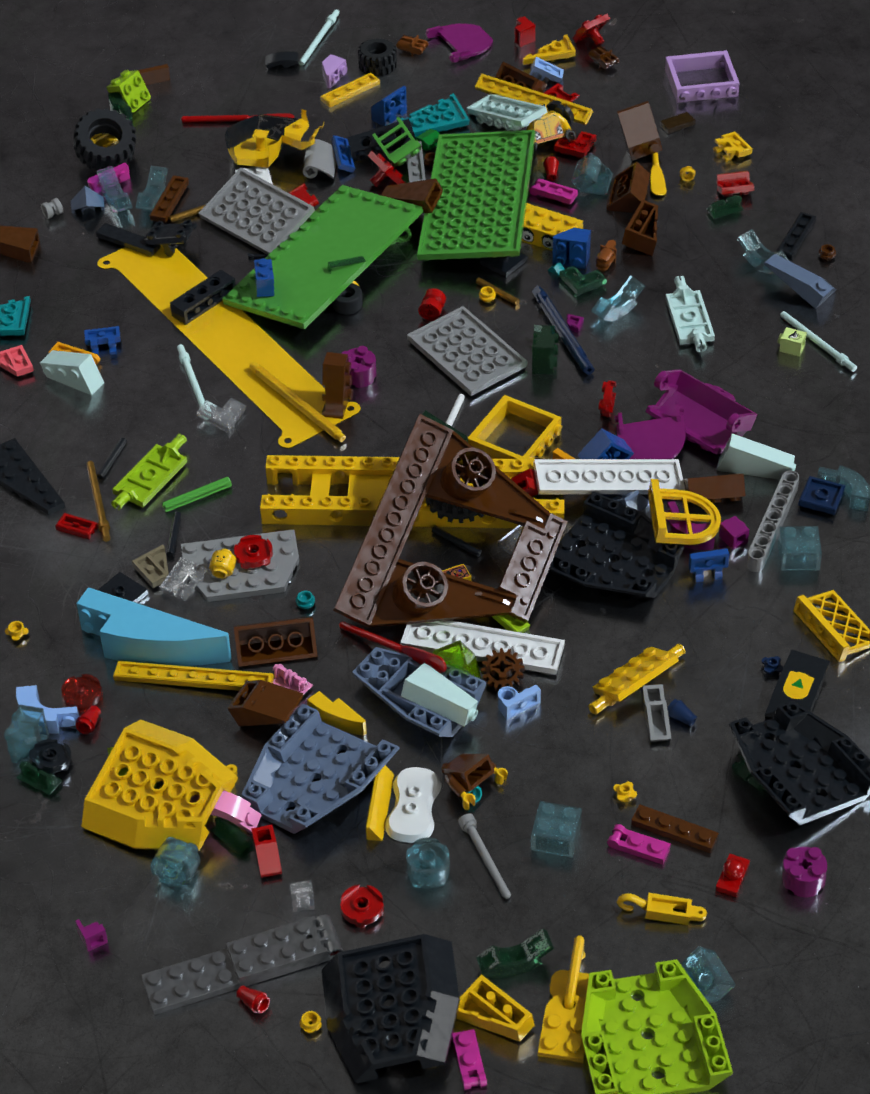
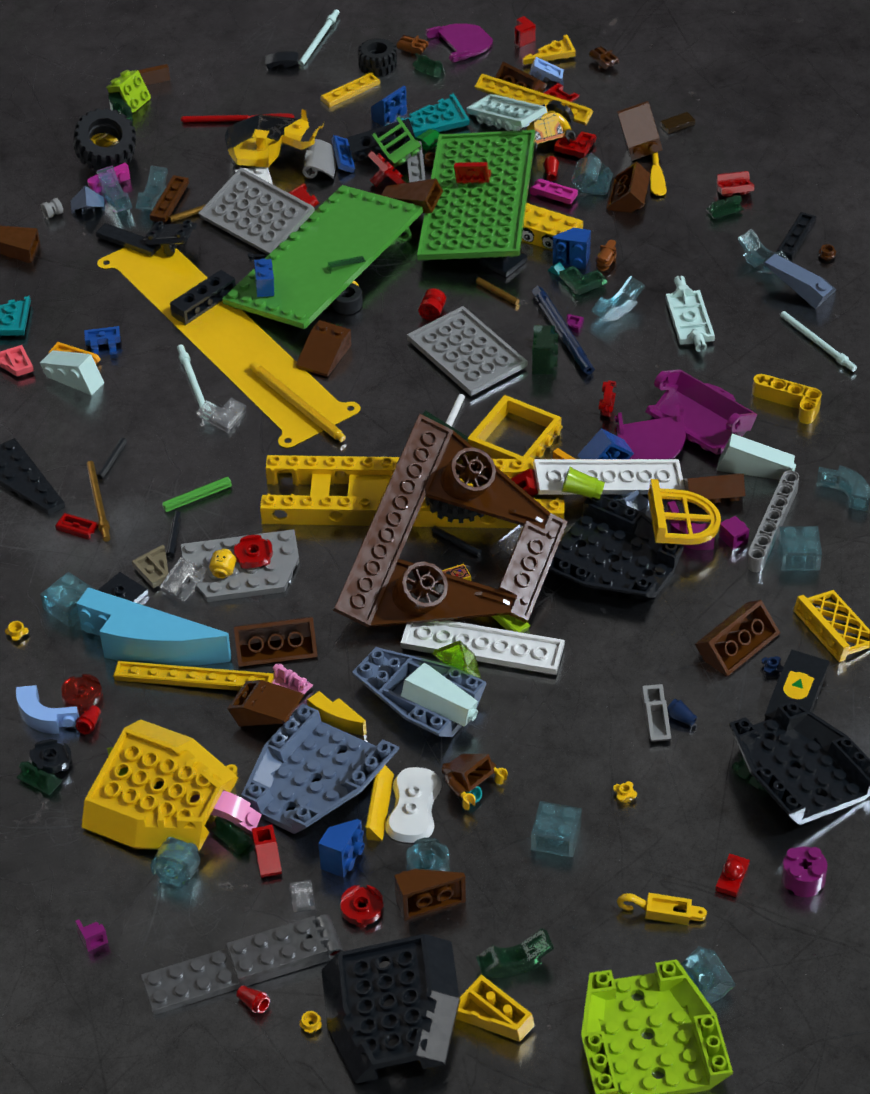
(25, 731): clear light blue slope -> none
(62, 597): none -> clear light blue brick
(150, 474): lime plate -> none
(305, 599): teal plate -> none
(324, 348): none -> reddish brown slope
(333, 69): lavender slope -> none
(337, 384): reddish brown wedge -> none
(341, 847): none -> blue slope
(362, 366): magenta brick -> none
(416, 654): red piece -> none
(424, 62): none -> clear green hinge
(428, 891): none -> reddish brown slope
(468, 824): light grey piece -> none
(469, 1059): dark pink plate -> none
(472, 172): none -> red bracket
(487, 294): yellow plate -> none
(512, 668): reddish brown gear -> none
(513, 703): light blue plate -> none
(565, 1011): yellow plate -> none
(582, 484): none -> lime plant
(592, 29): red plate -> none
(633, 676): yellow plate -> none
(638, 844): dark pink plate -> none
(642, 228): reddish brown wedge -> none
(675, 828): reddish brown plate -> none
(687, 177): yellow plate -> none
(699, 62): lavender window -> none
(708, 560): blue plate -> none
(732, 145): yellow plate -> none
(738, 637): none -> reddish brown slope
(790, 394): none -> yellow beam
(792, 341): yellowish green brick -> none
(822, 495): dark blue plate -> none

